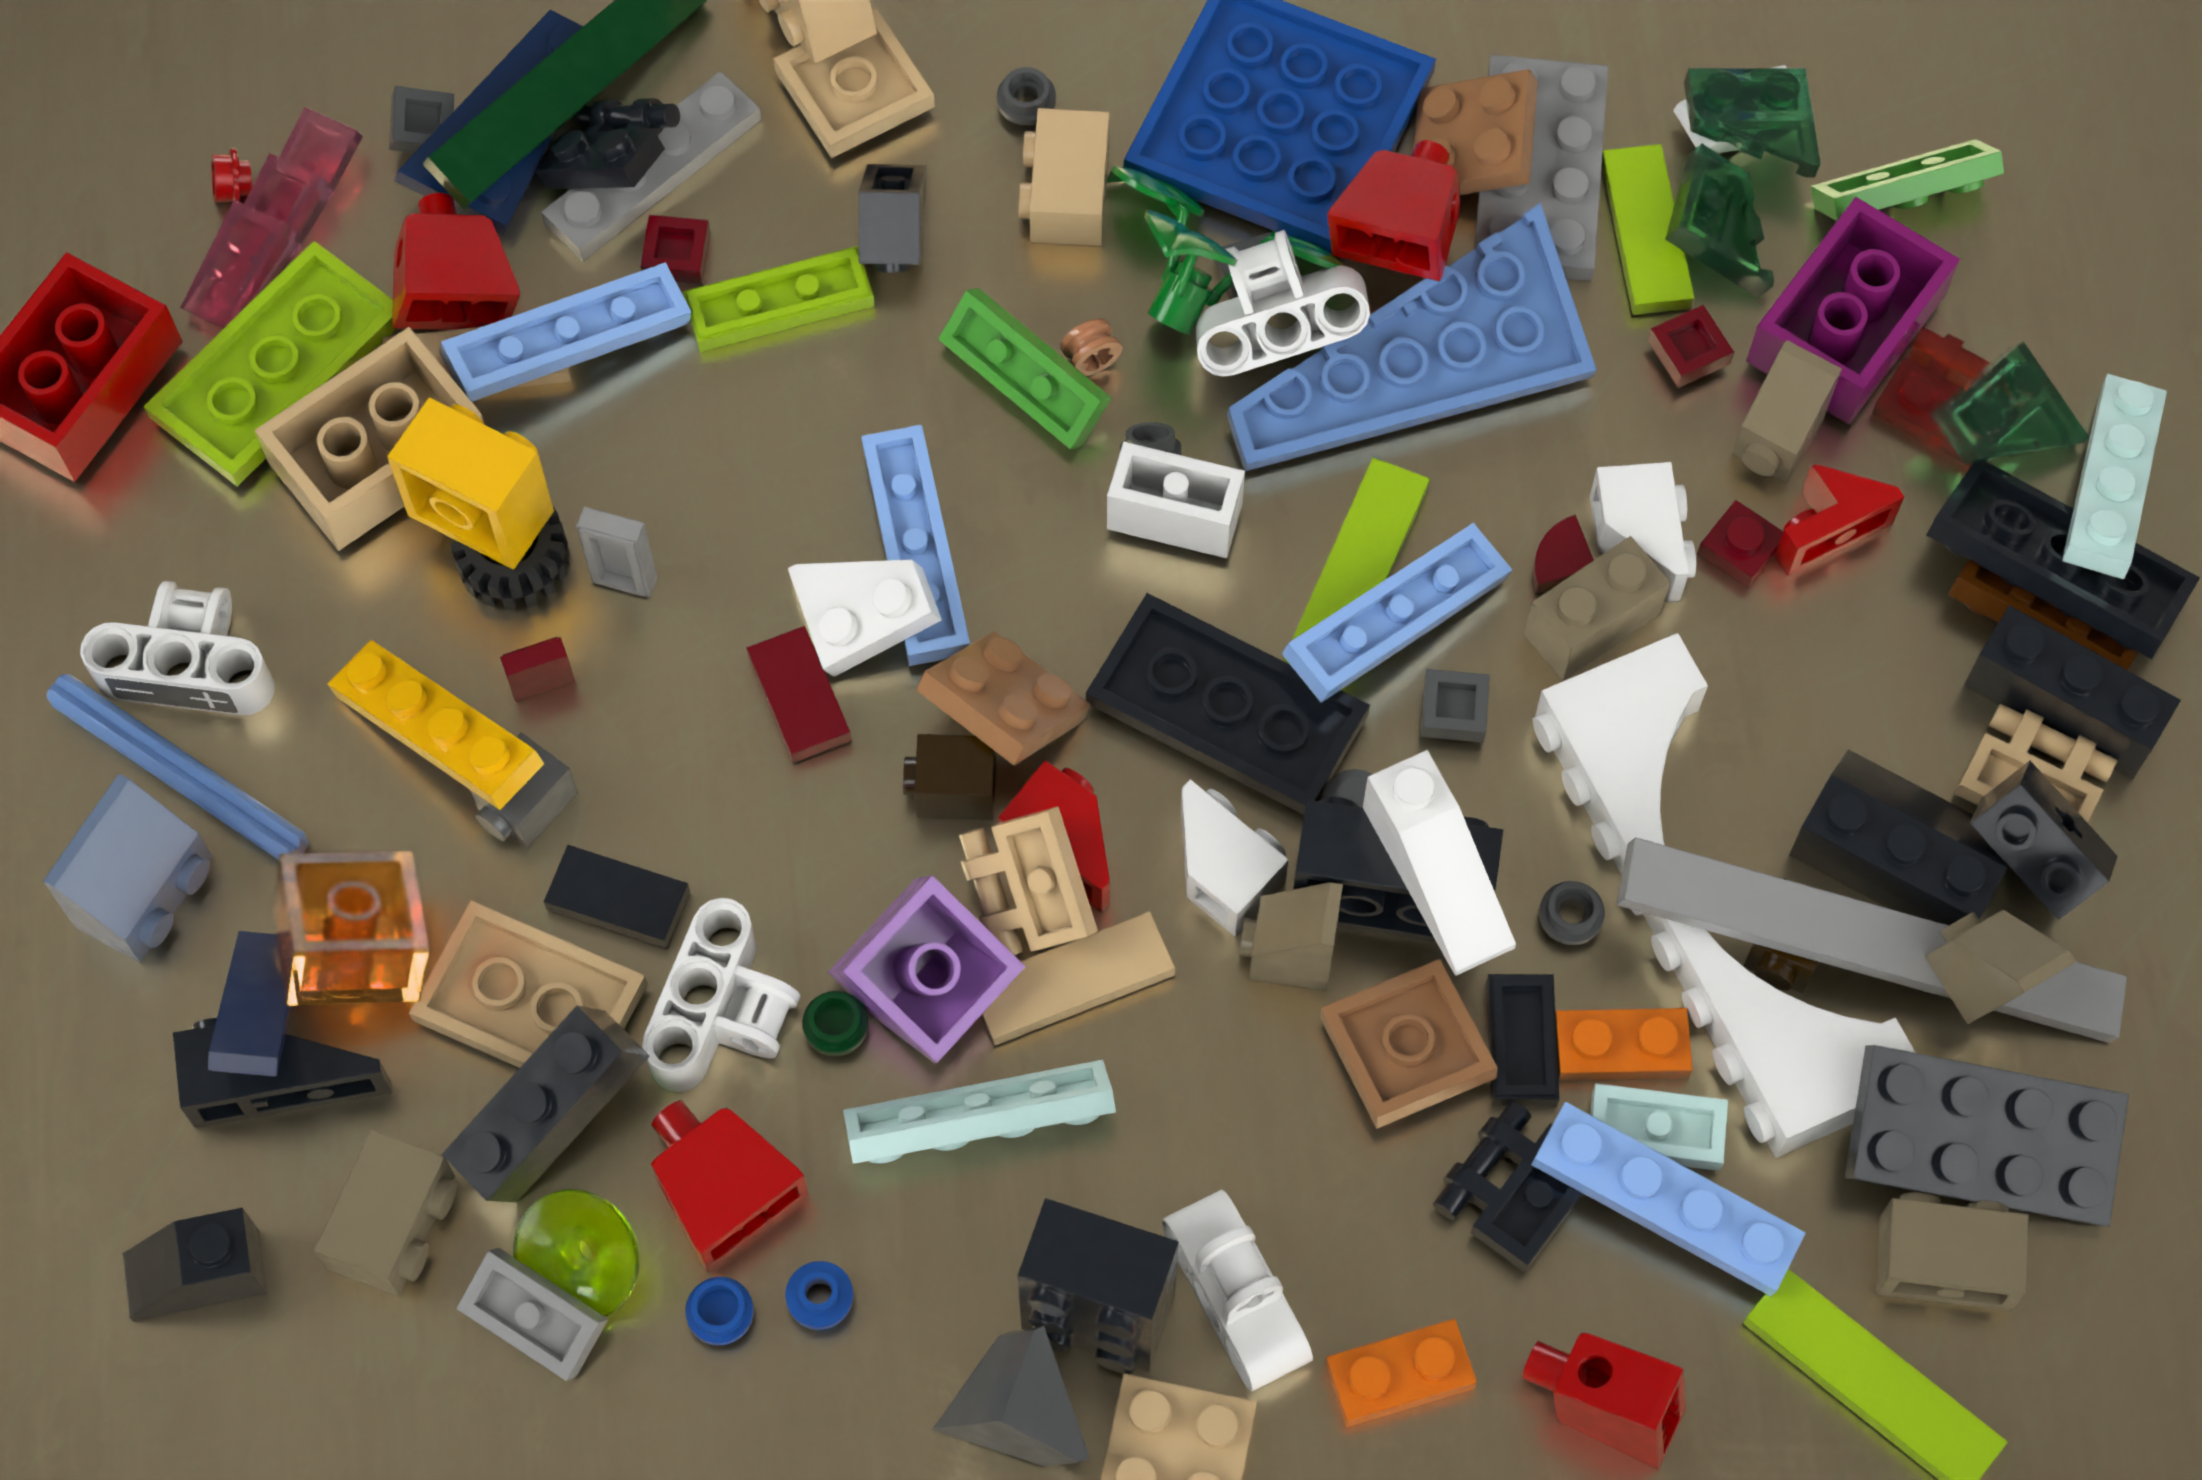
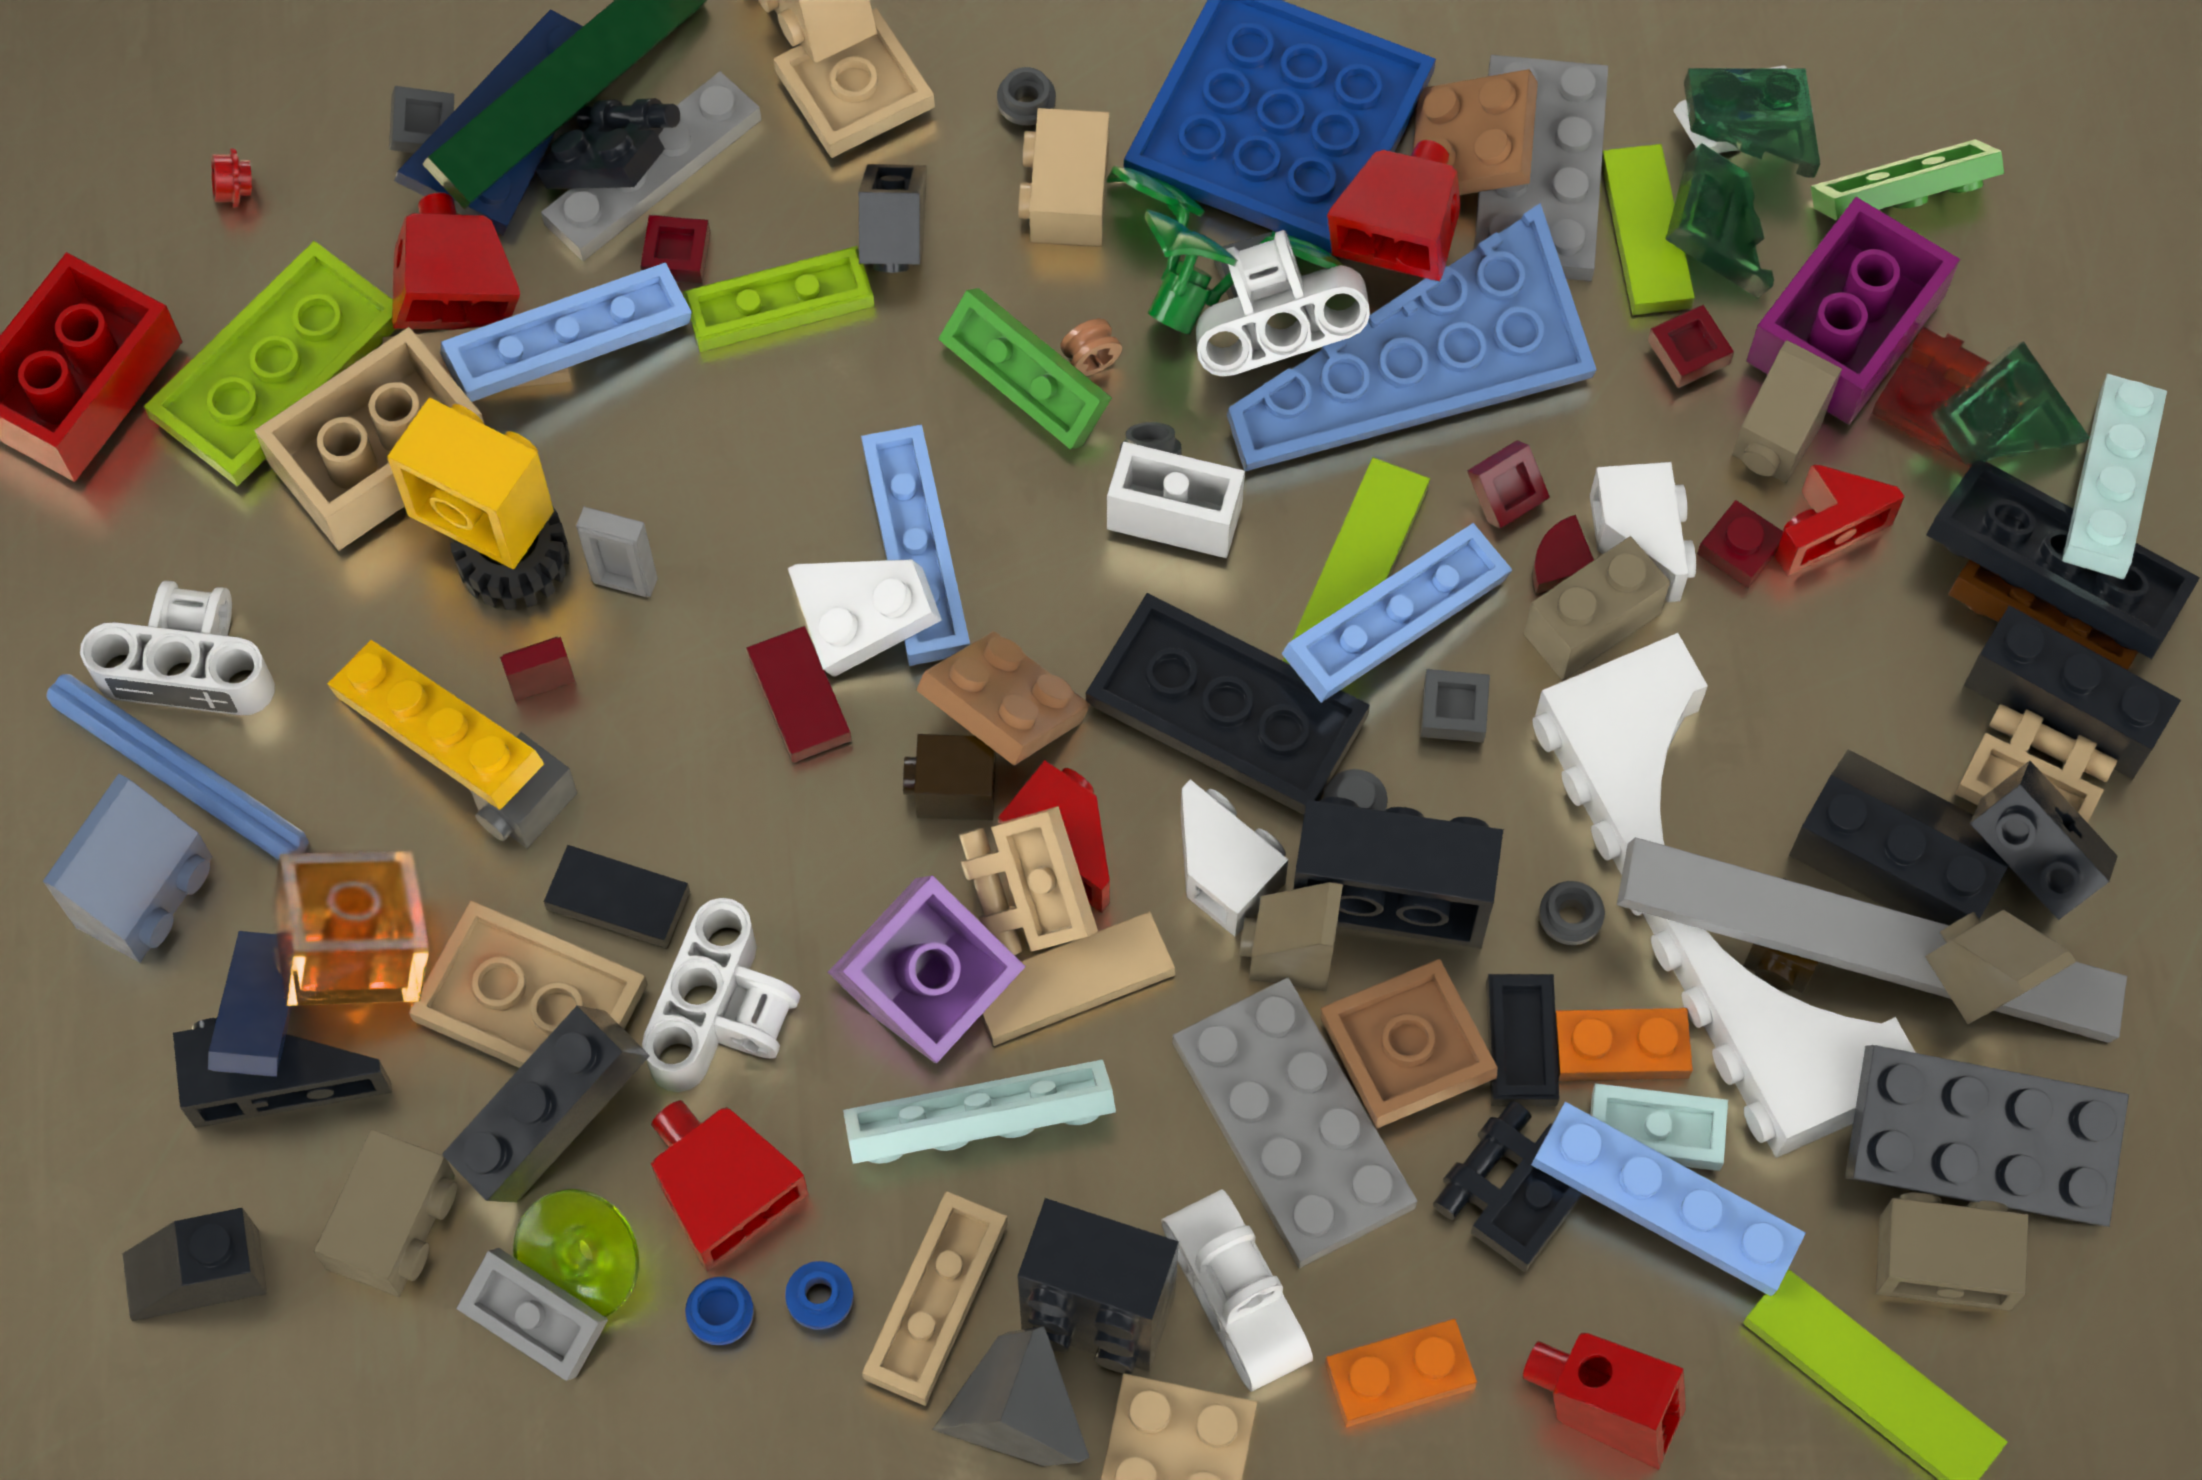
(274, 220): clear pink slope -> none
(835, 1023): dark green plate -> none
(935, 1298): none -> tan plate
(1294, 1122): none -> light grey plate
(1437, 861): white slope -> none
(1508, 484): none -> dark red plate

